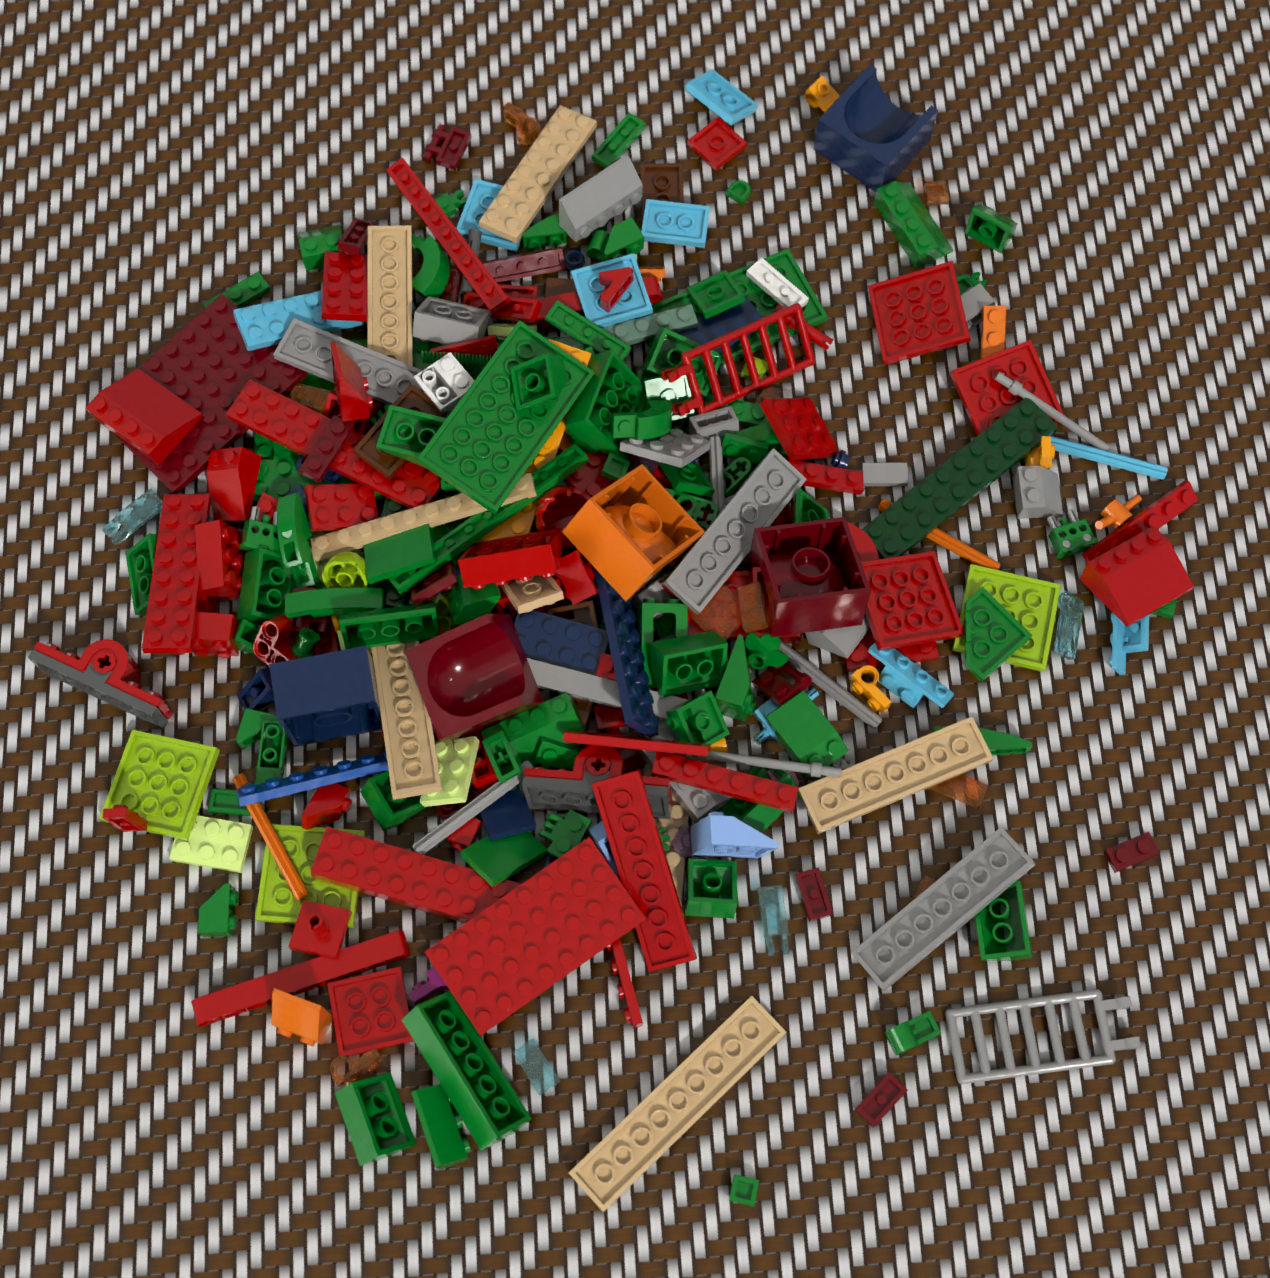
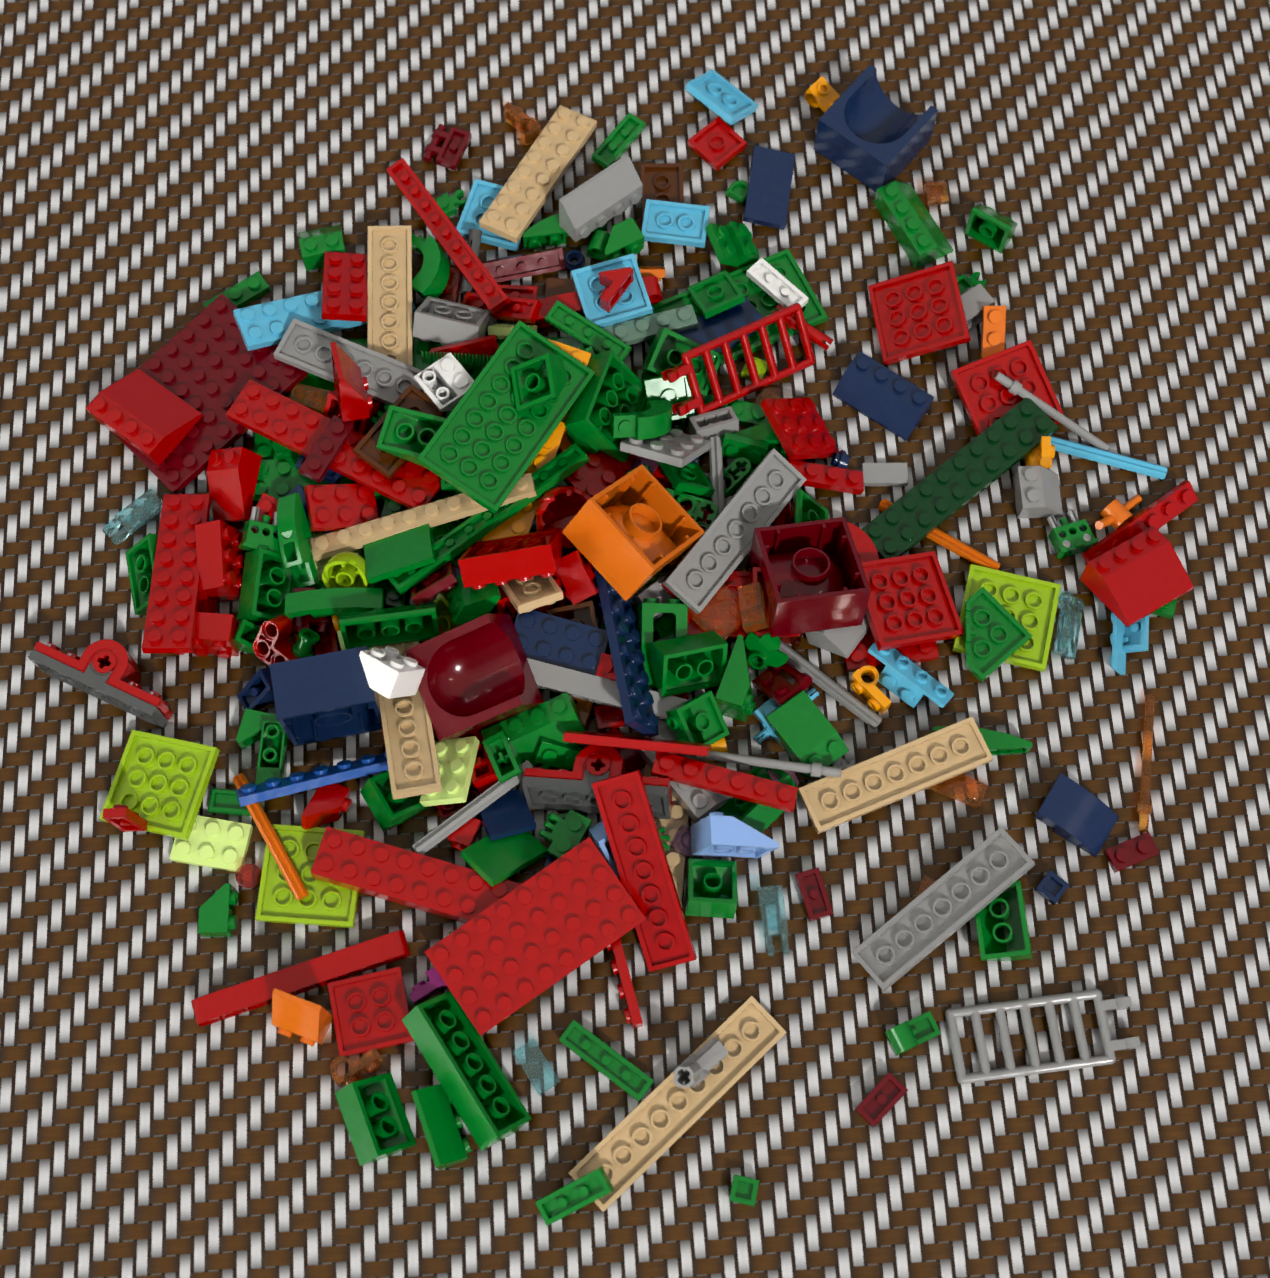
(248, 875): none -> clear red tile
(320, 929): red tile -> none
(354, 237): dark red plate -> none
(391, 672): none -> white slope
(574, 1195): none -> green plate
(606, 1060): none -> green plate
(614, 467): green plate -> none
(697, 1066): none -> light grey piece
(733, 244): none -> green plate
(769, 187): none -> dark blue tile
(883, 396): none -> dark blue slope
(1052, 887): none -> dark blue plate
(1077, 815): none -> dark blue slope
(1144, 807): none -> clear orange bar

